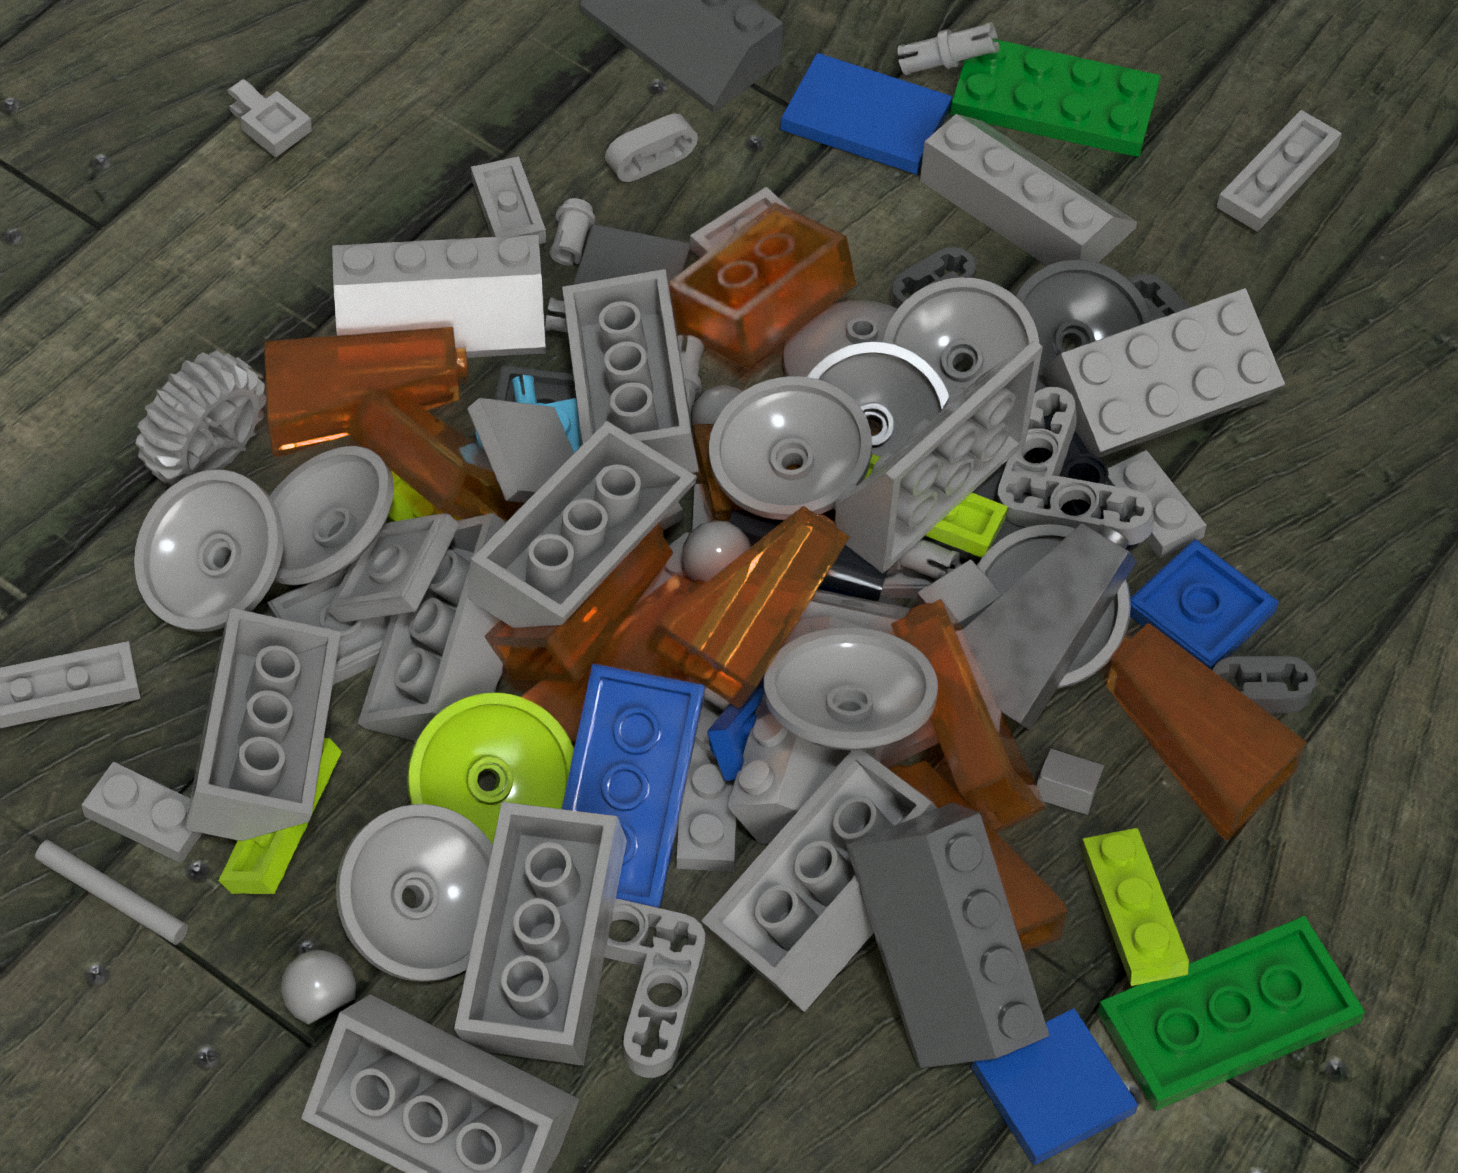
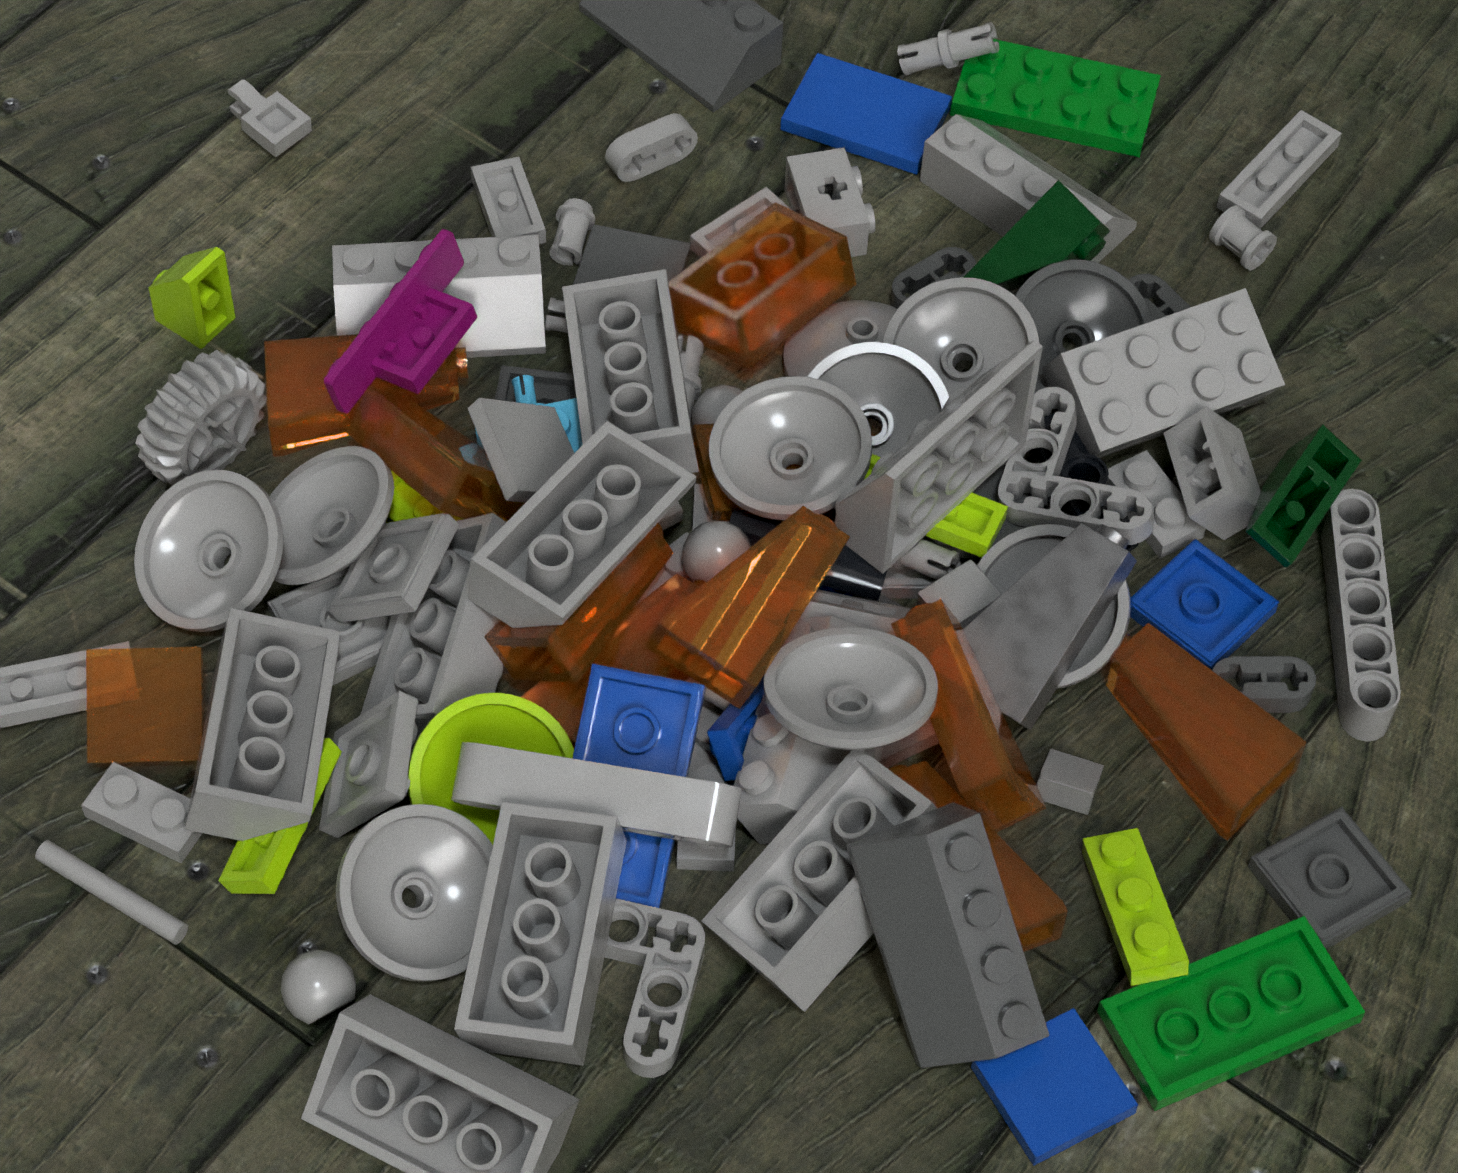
(144, 704): none -> clear orange tile
(194, 296): none -> lime slope
(371, 766): none -> light grey plate
(409, 331): none -> magenta bracket
(640, 799): none -> light grey beam
(830, 193): none -> light grey brick
(1048, 233): none -> dark green slope
(1213, 472): none -> light grey brick
(1242, 237): none -> light grey bush
(1300, 493): none -> dark green slope
(1330, 877): none -> dark grey tile
(1356, 584): none -> light grey beam

